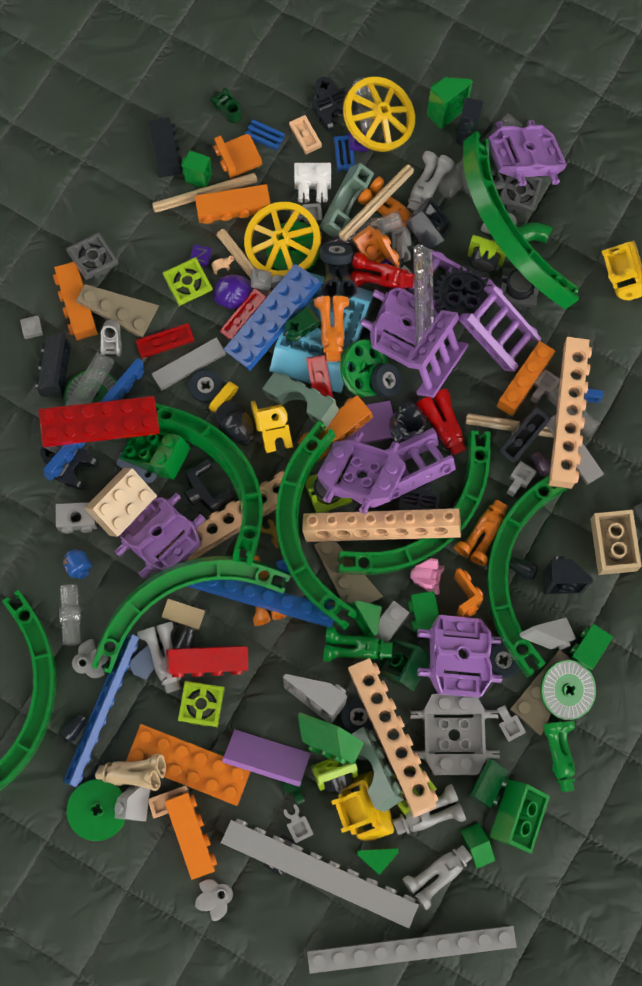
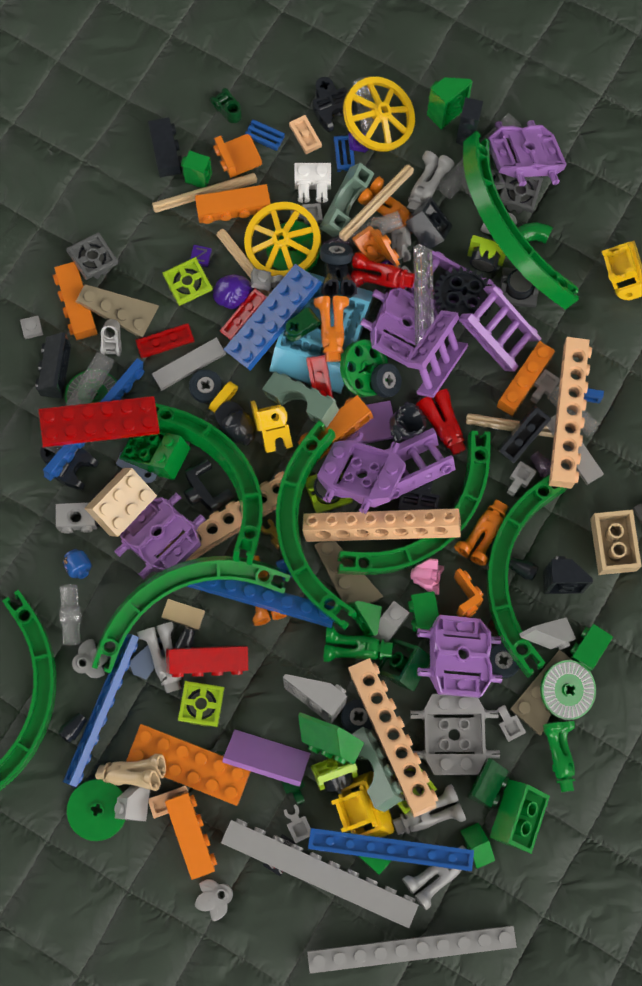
(222, 263): light nougat piece -> none
(391, 849): none -> blue plate

